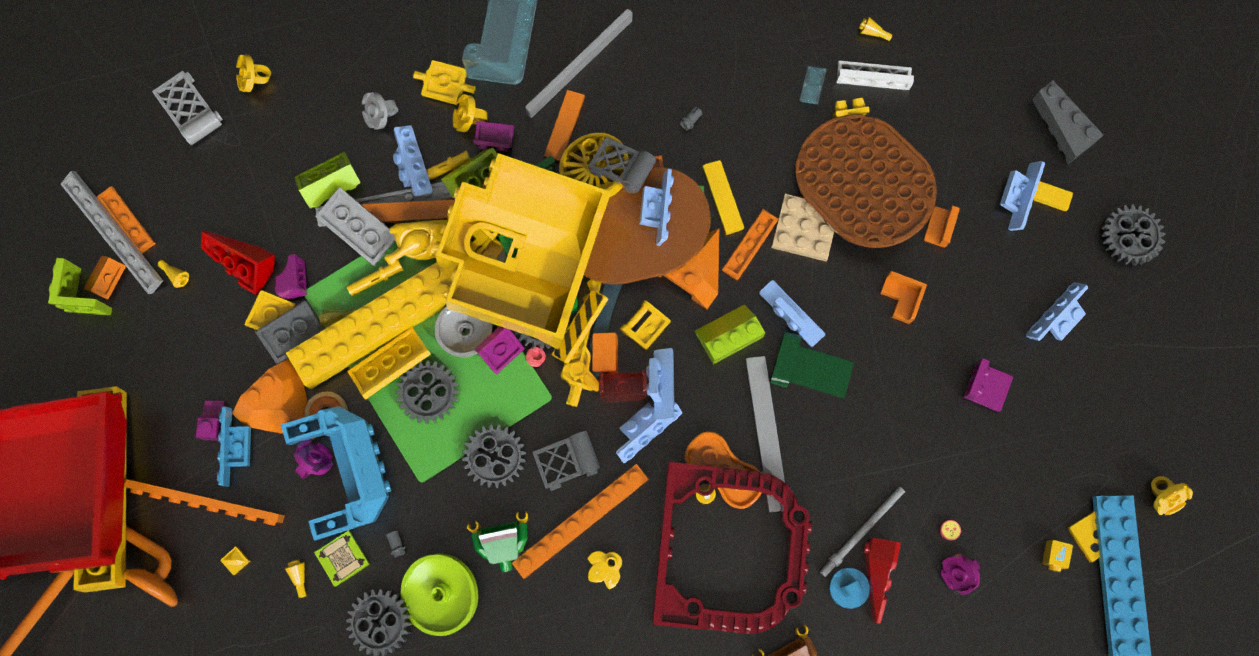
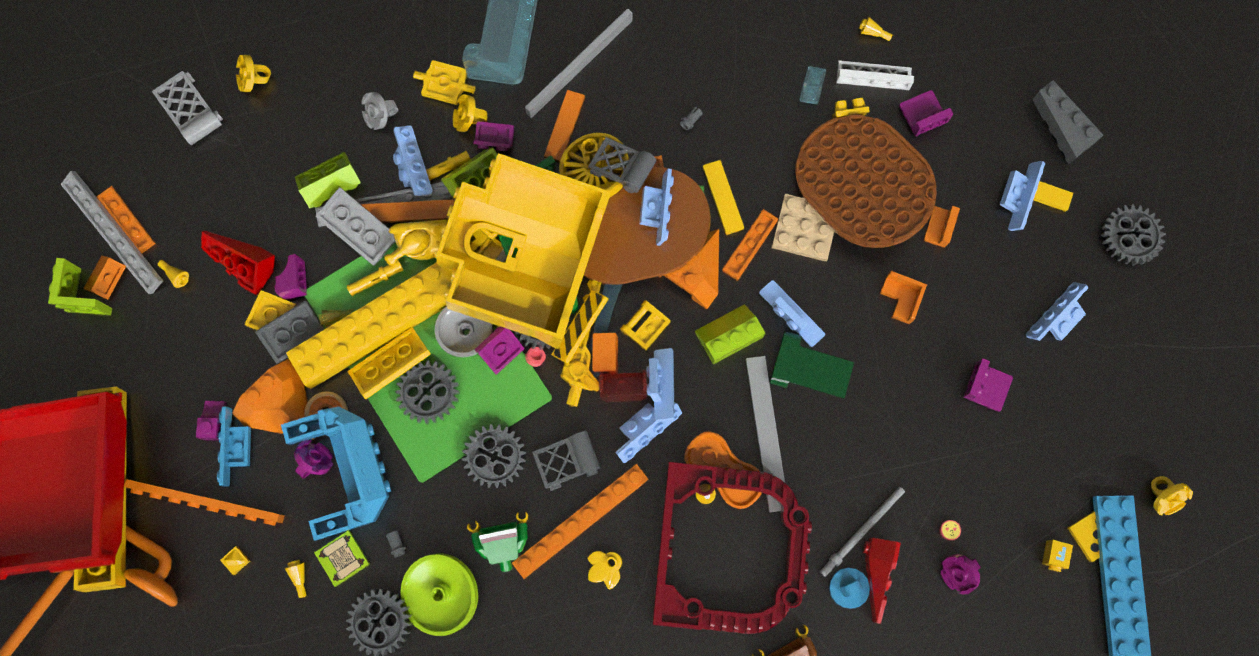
(924, 113): none -> magenta bracket

